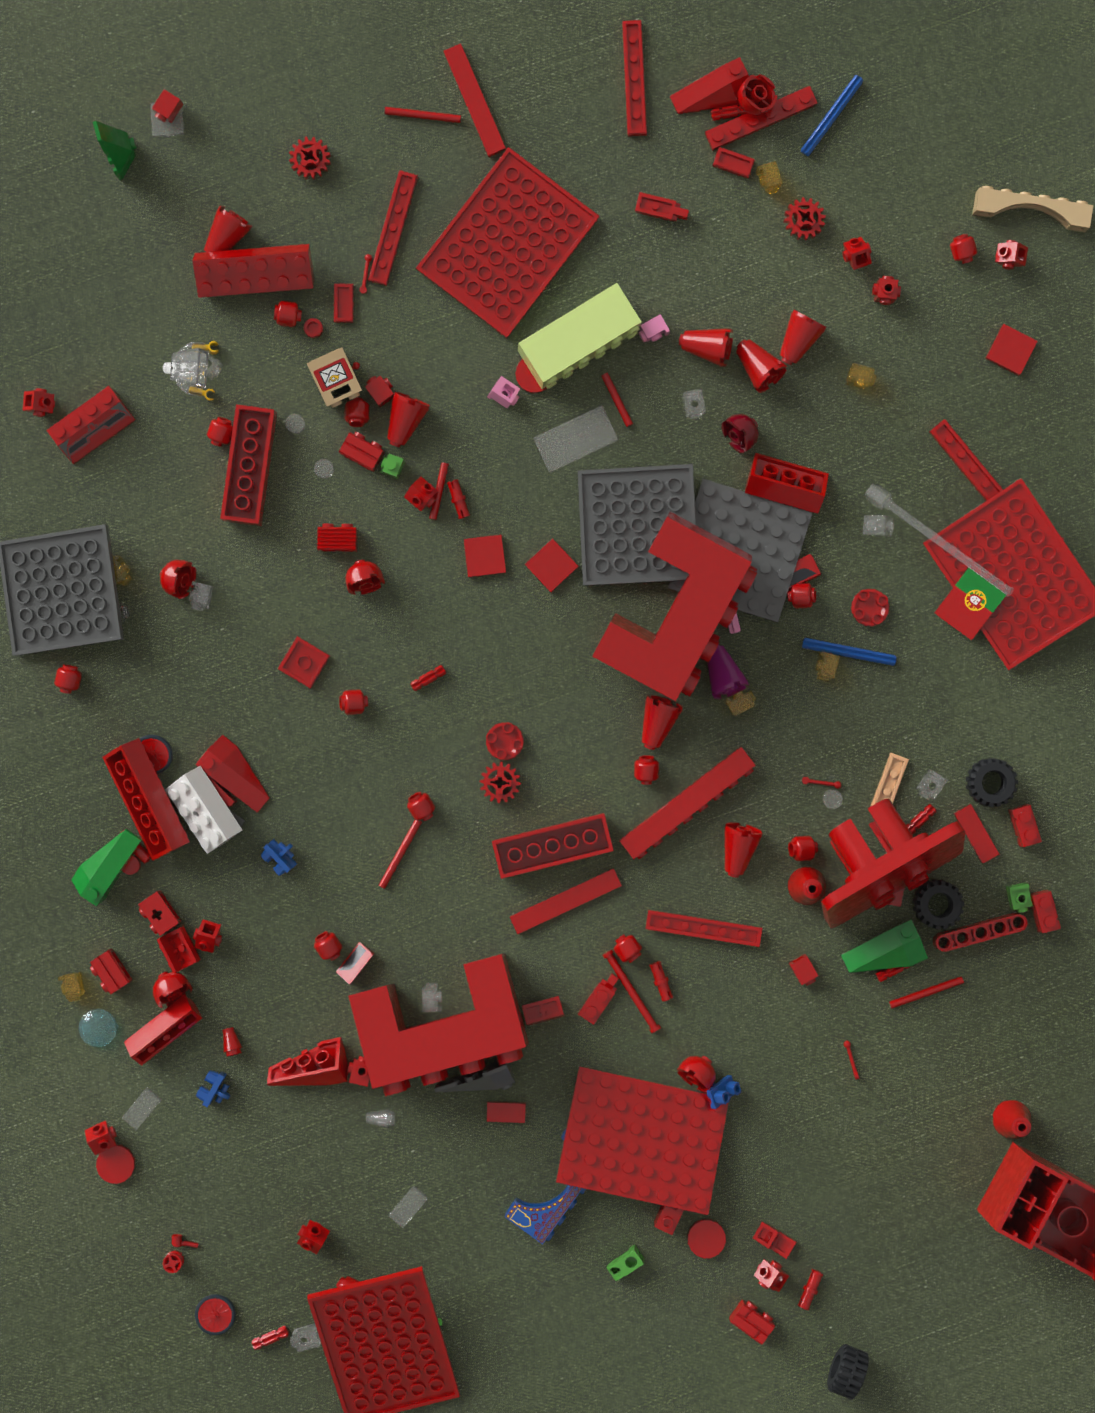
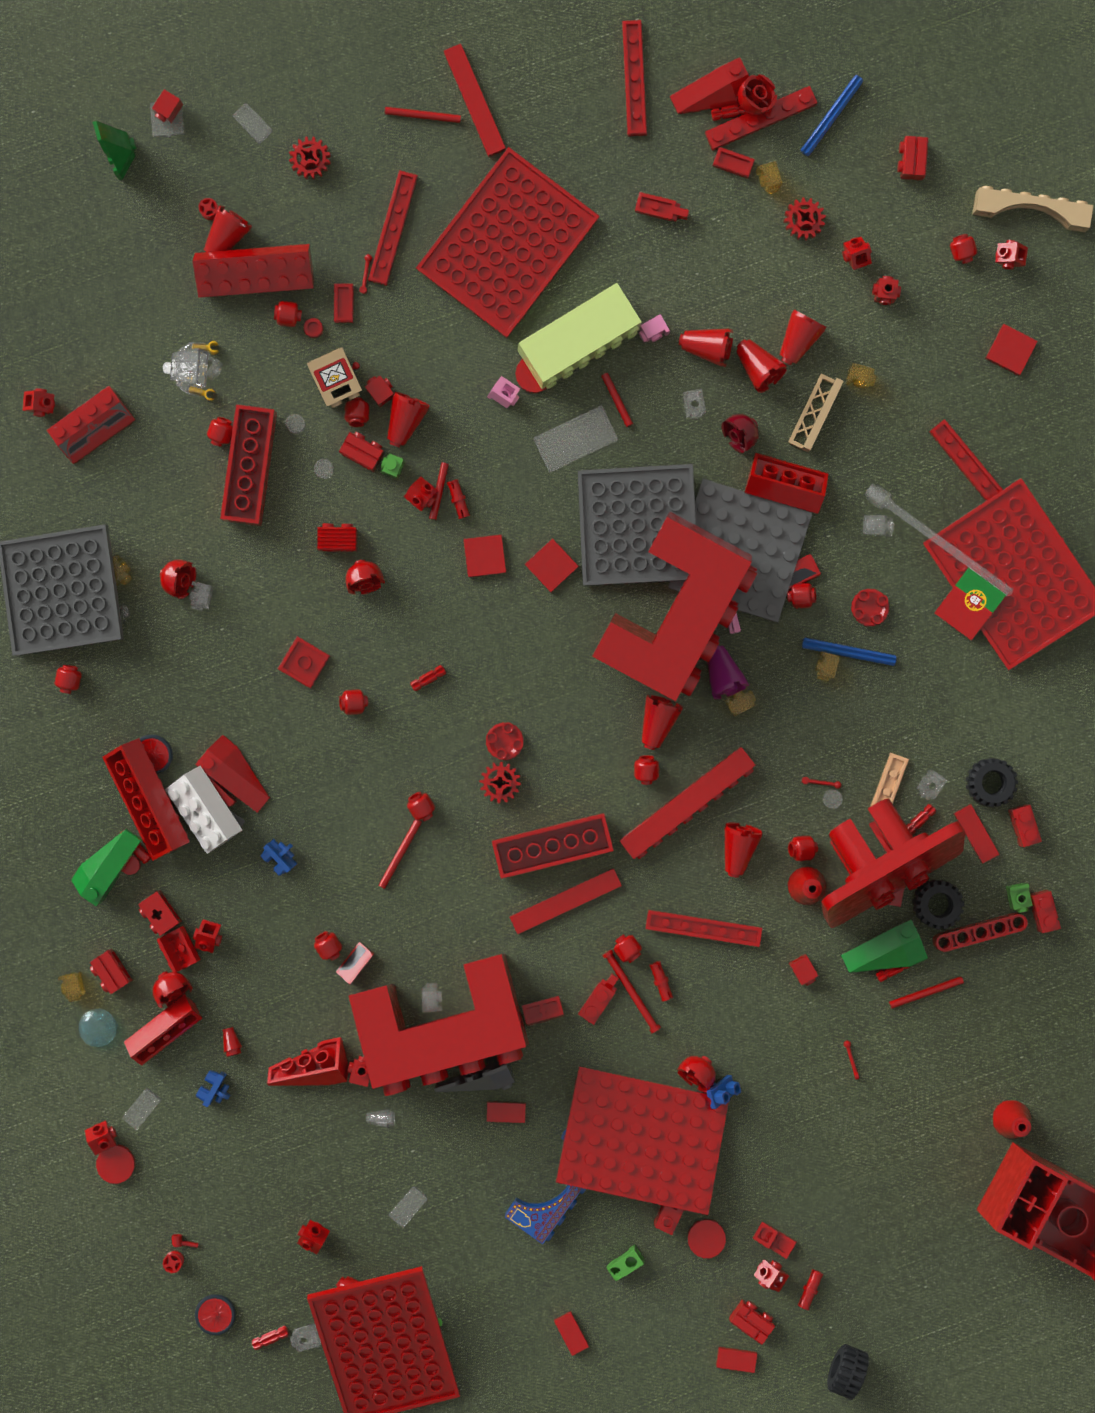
(207, 205): none -> red wheel
(252, 123): none -> clear tile
(571, 1333): none -> red tile
(736, 1359): none -> red tile
(824, 410): none -> tan fence
(913, 158): none -> red brick

